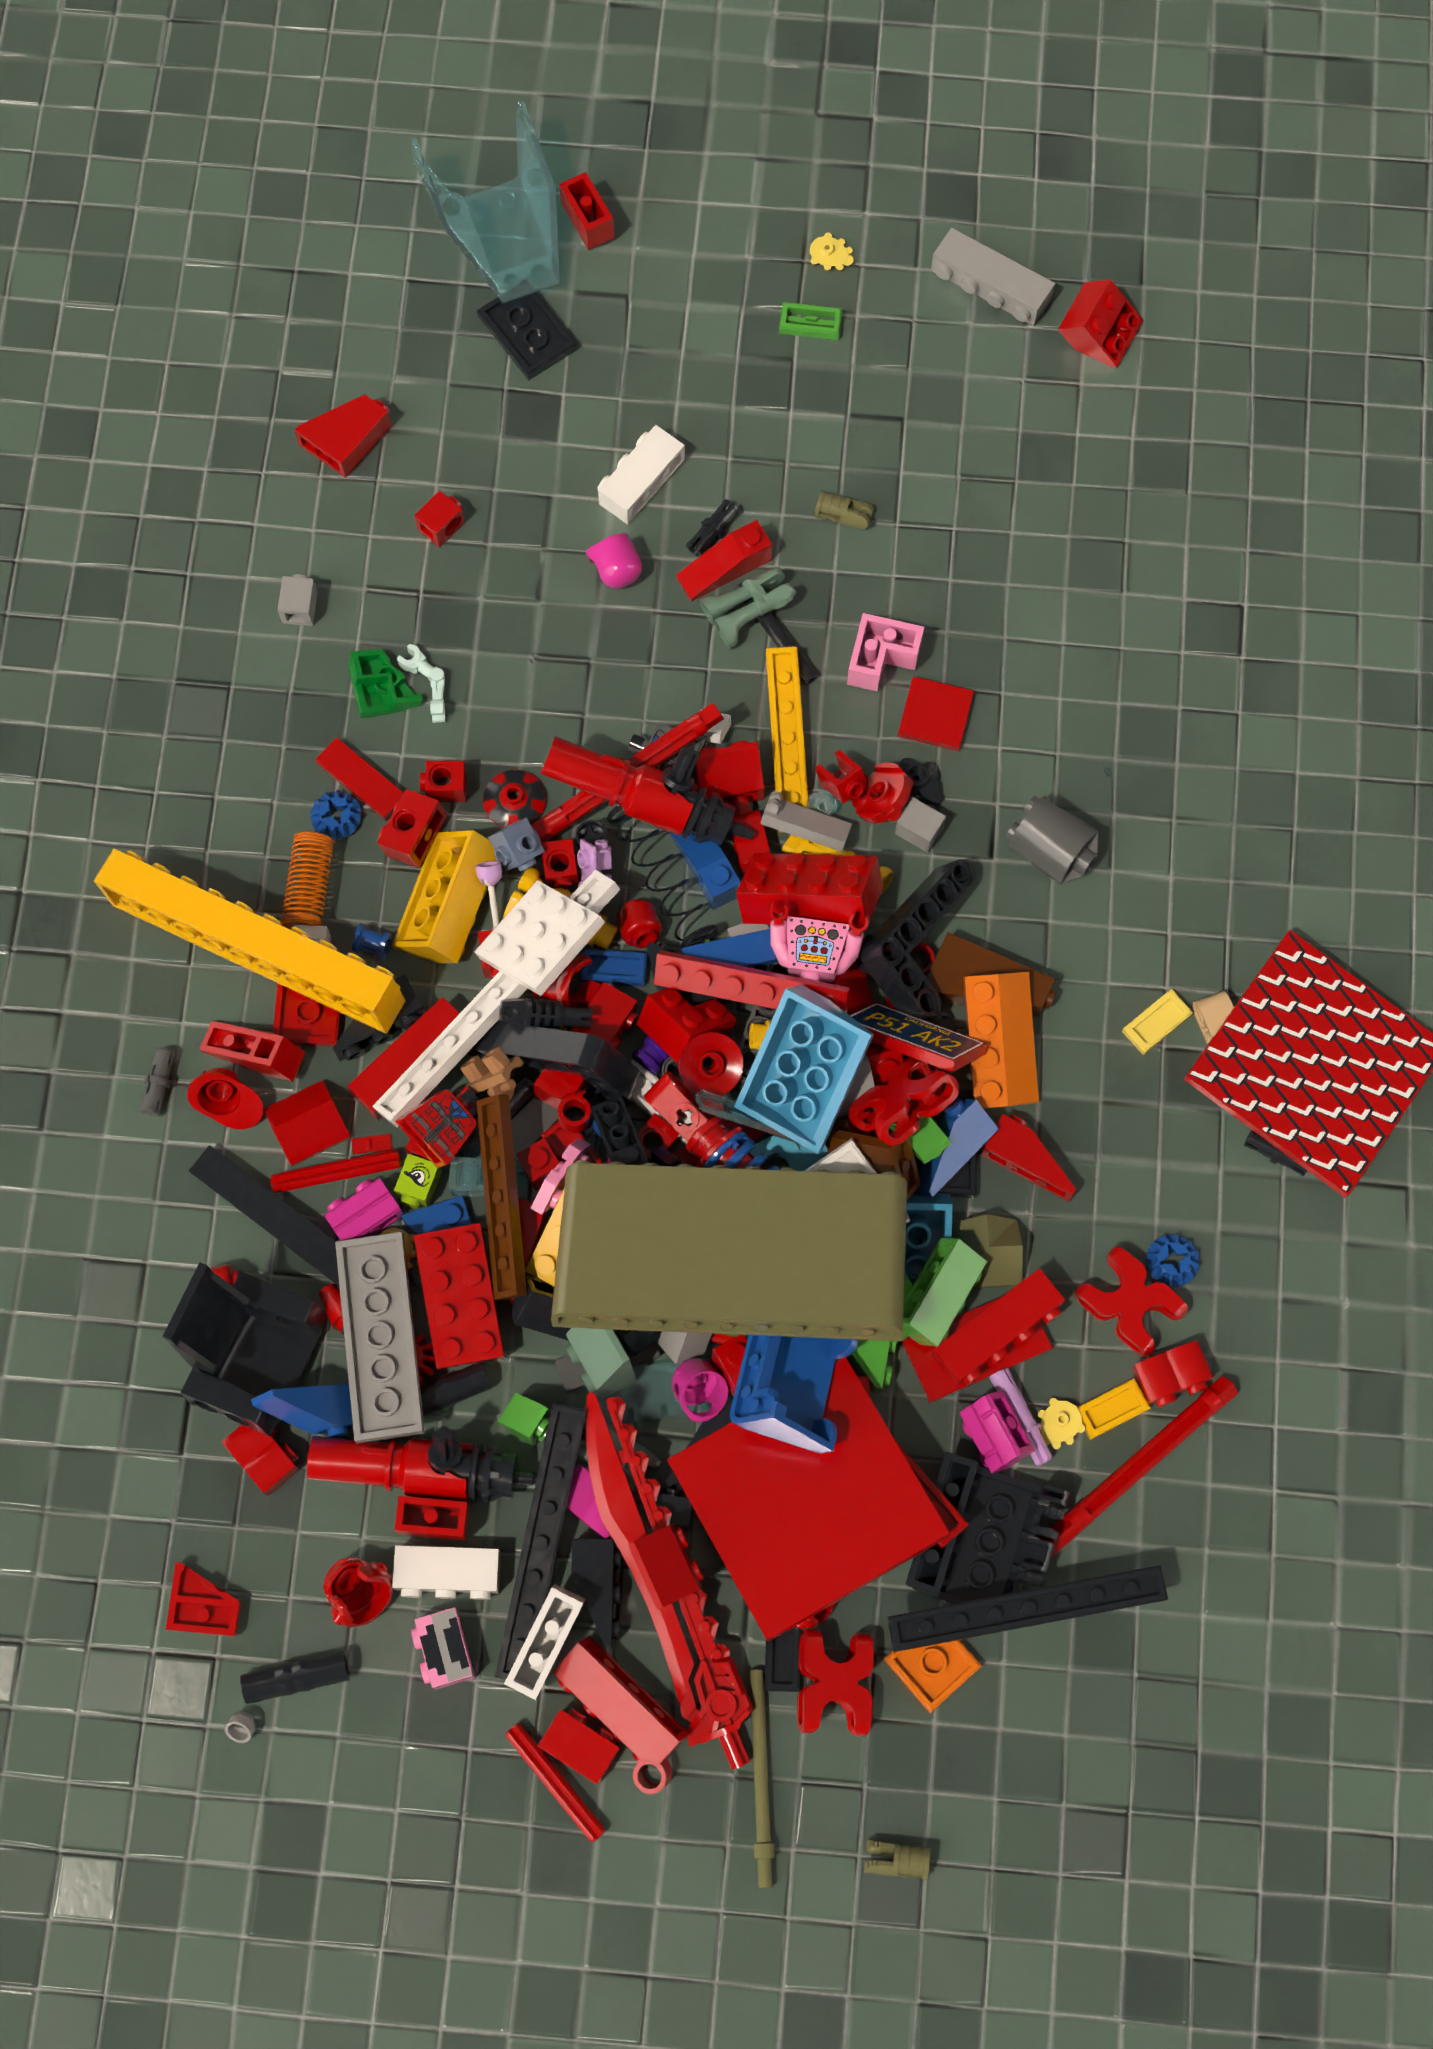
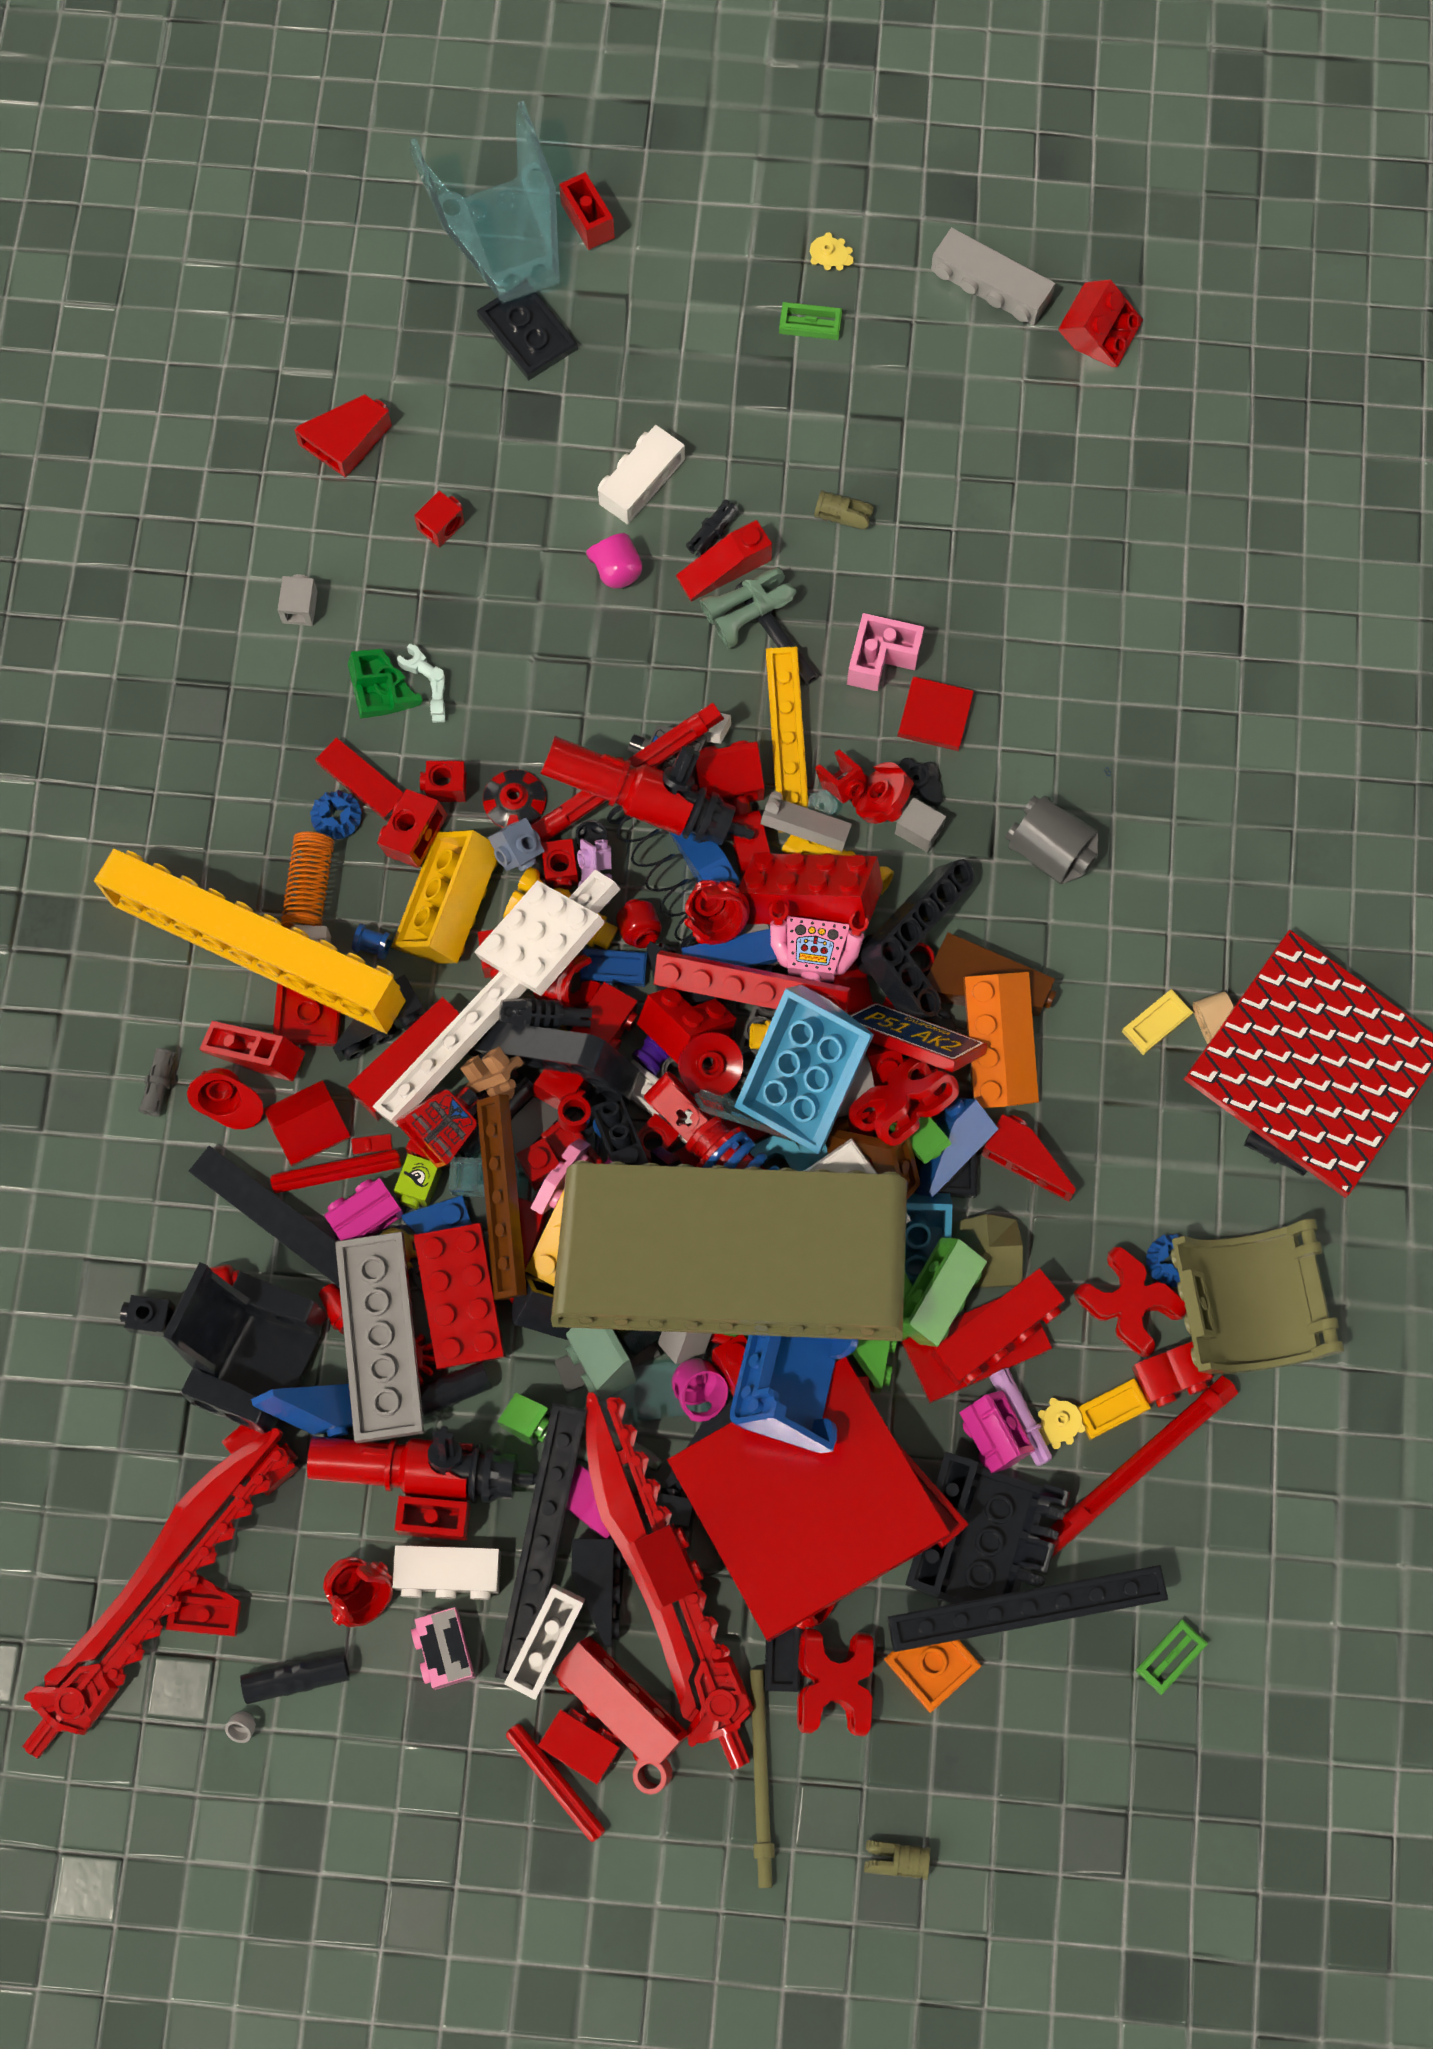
(91, 1687): none -> red piece
(157, 1321): none -> black brick
(489, 874): lavender hinge -> none
(716, 911): none -> red helmet
(1151, 1678): none -> bright green tile
(1255, 1300): none -> olive hinge

